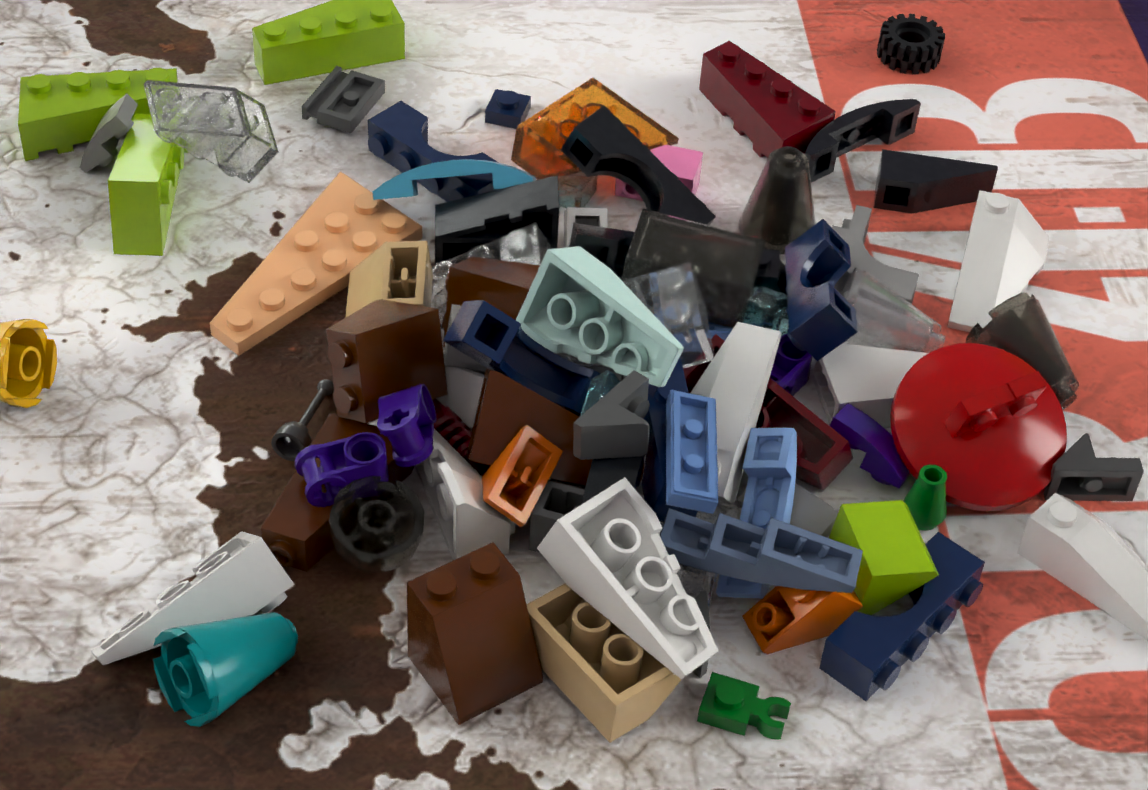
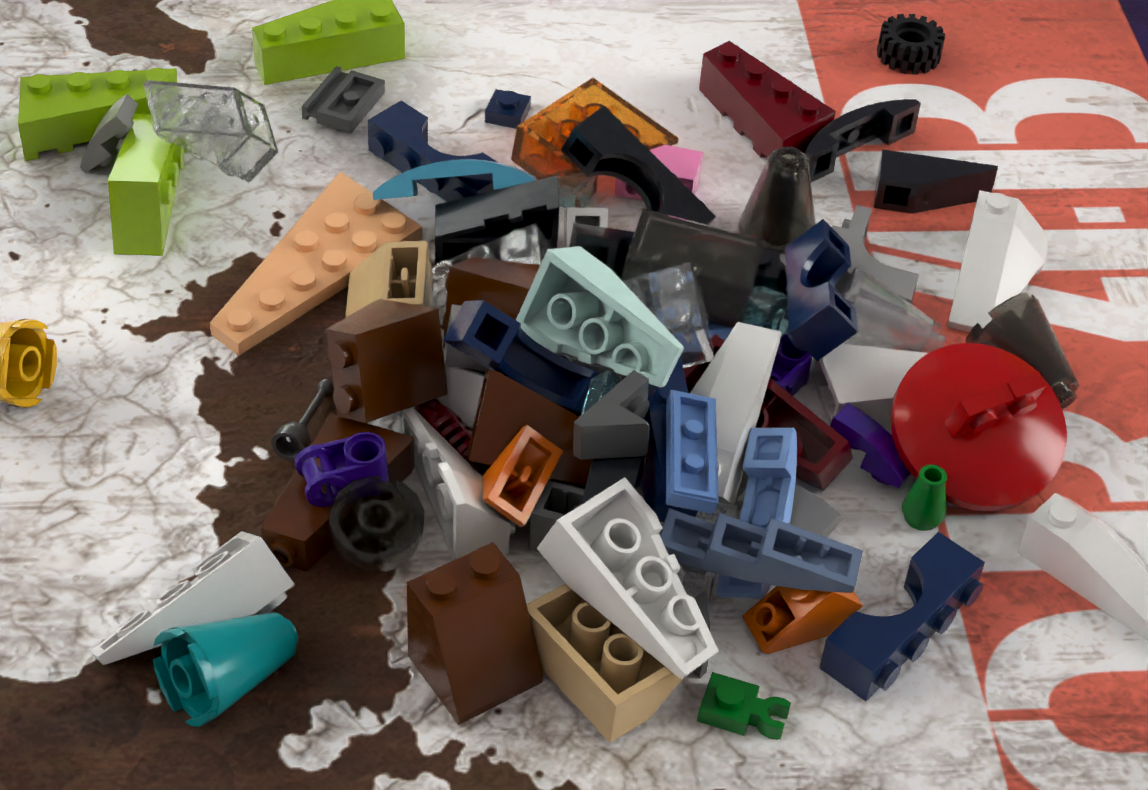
(408, 423): dark purple piece -> none
(892, 555): lime slope -> none
(1087, 478): dark grey slope -> none

